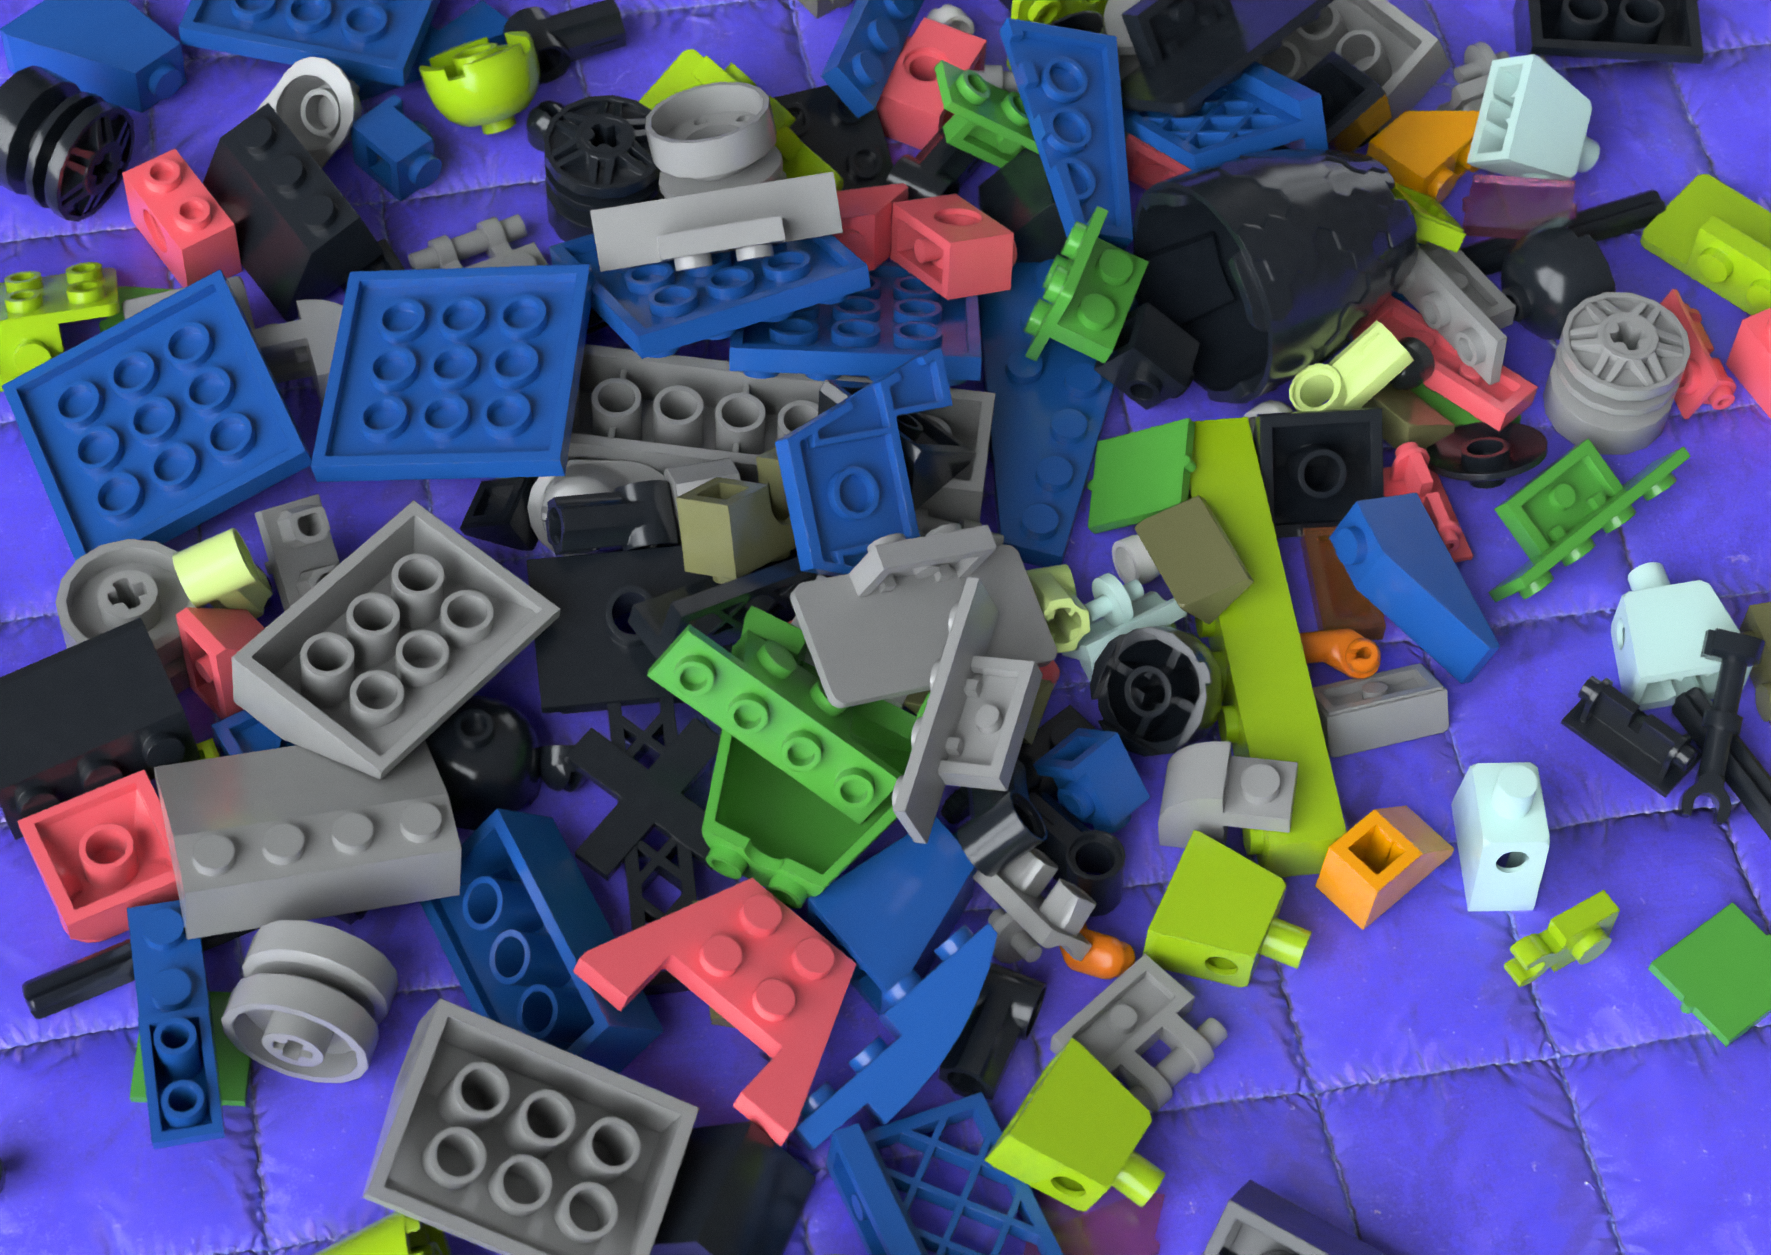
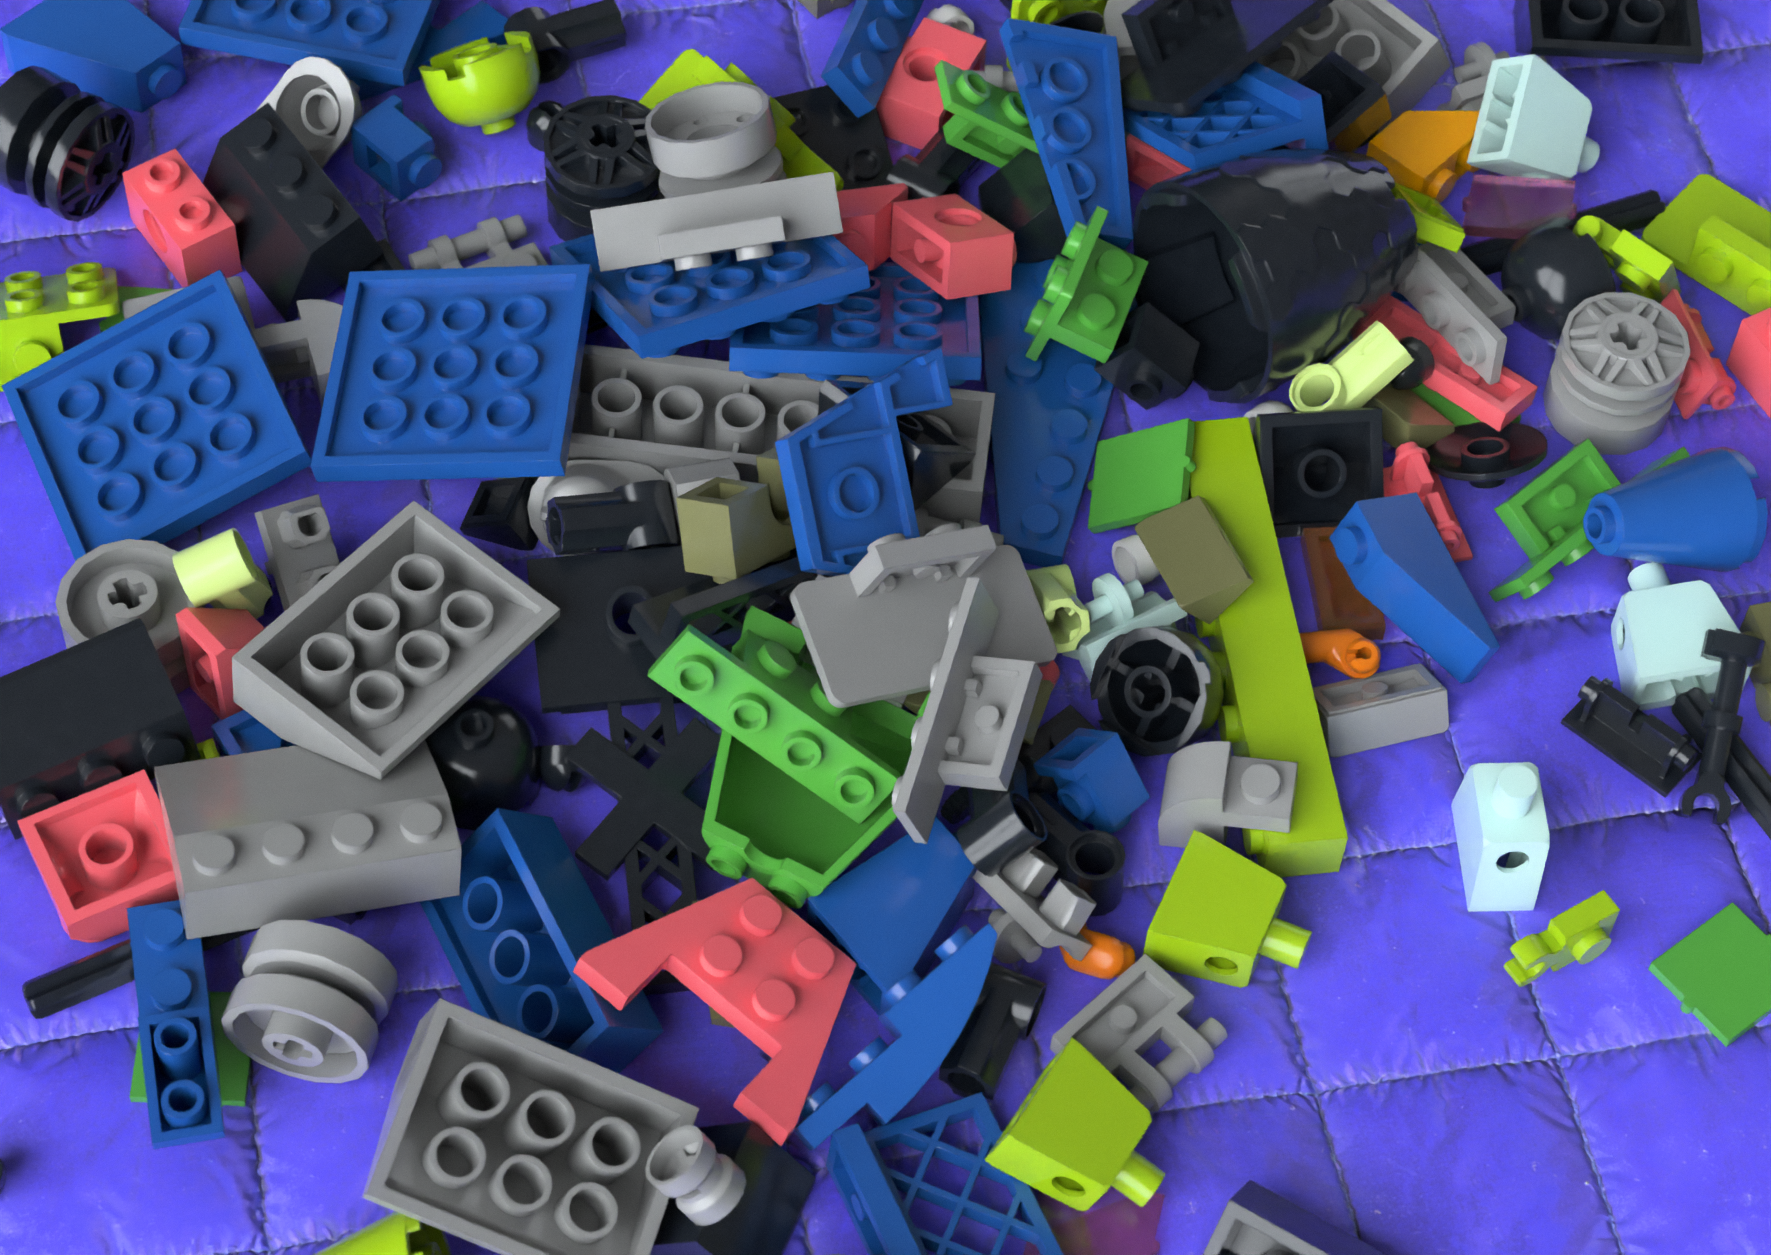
(703, 1184): none -> light grey wheel
(1380, 862): light orange slope -> none
(1633, 261): none -> lime plate
(1683, 514): none -> blue cone

